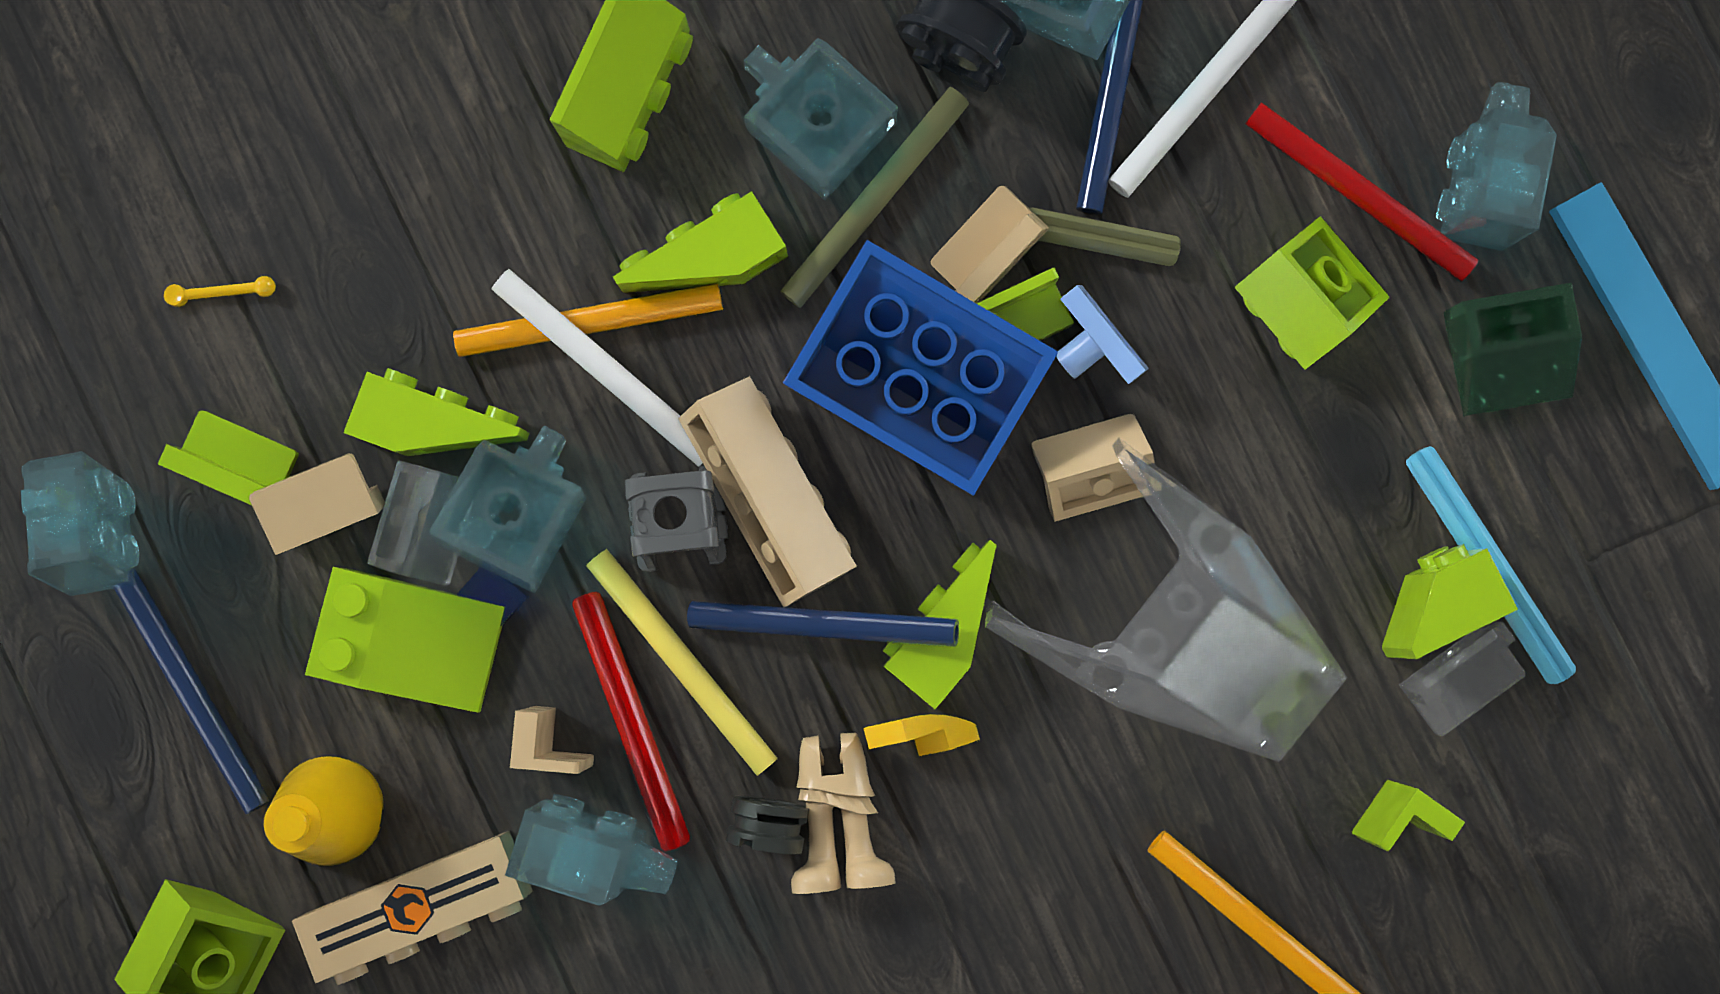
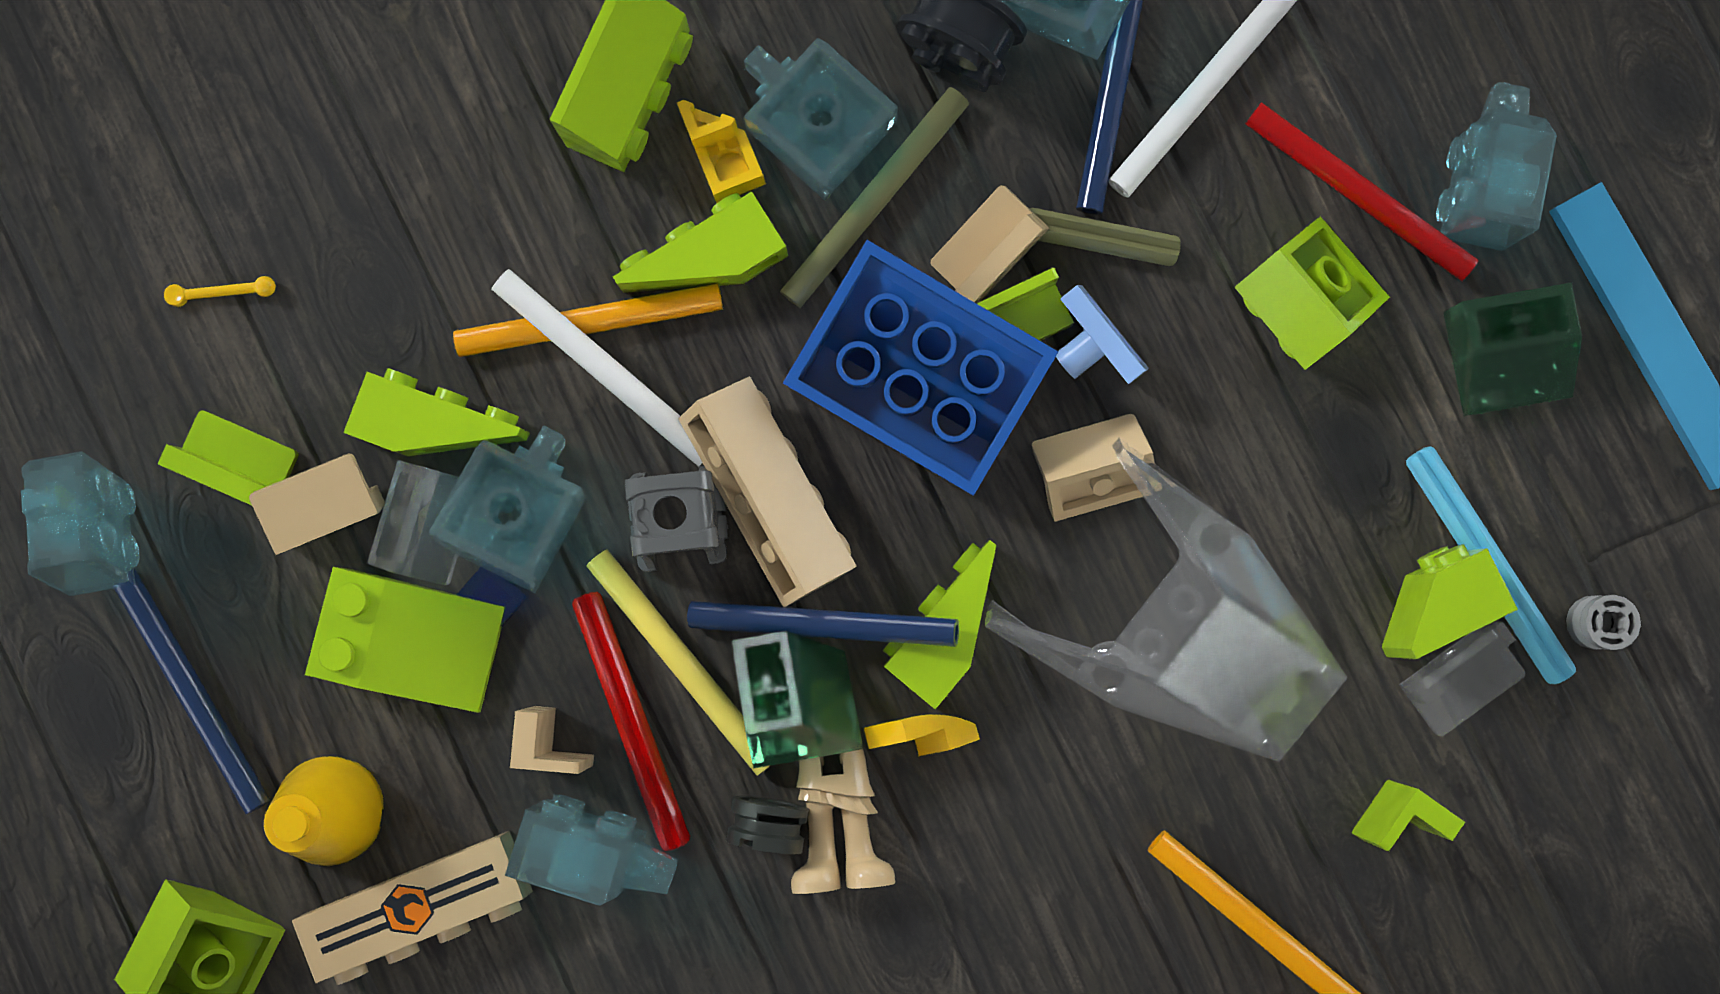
(722, 152): none -> yellow slope
(795, 698): none -> clear green slope
(1591, 622): none -> light grey wheel

